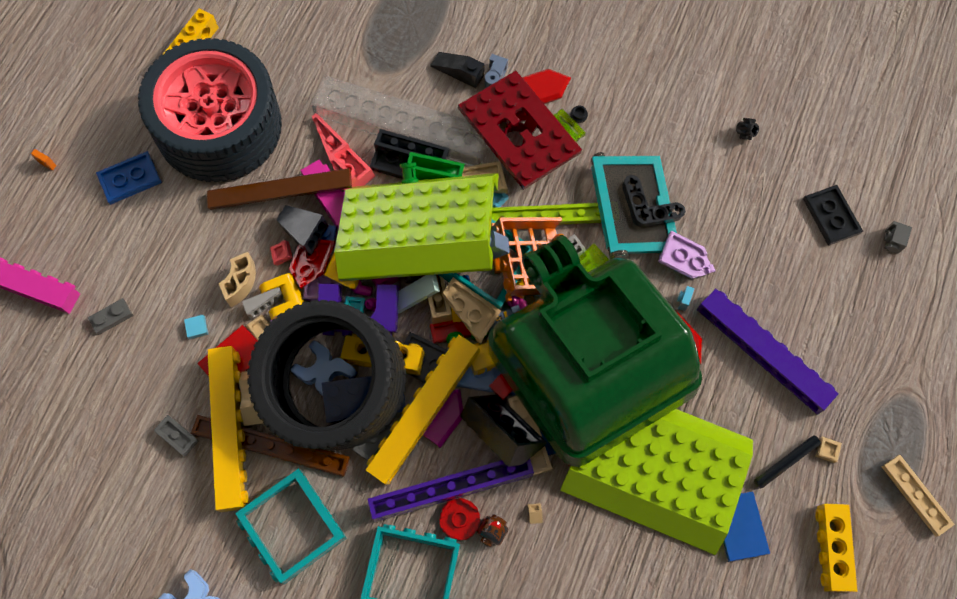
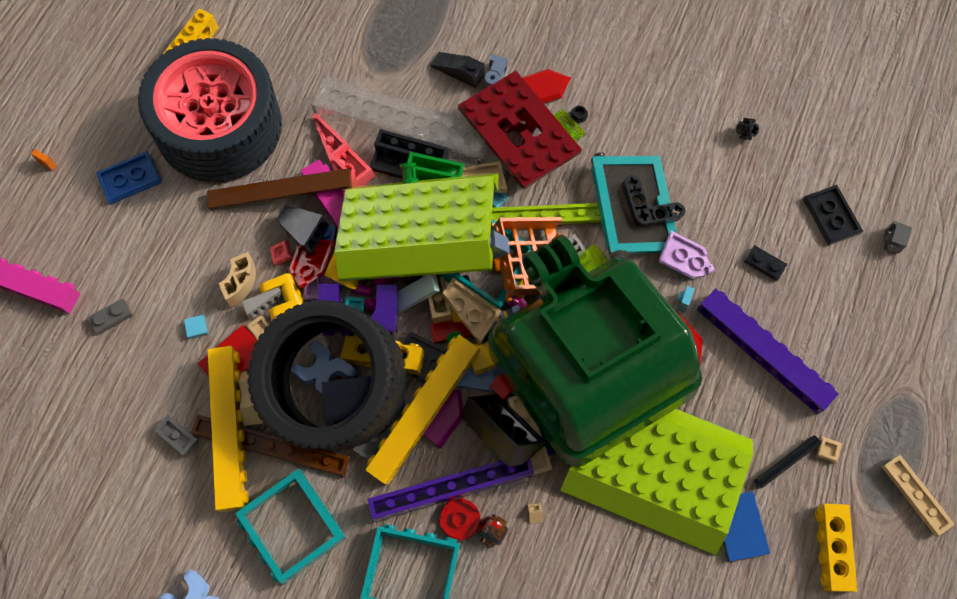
(765, 263): none -> black plate

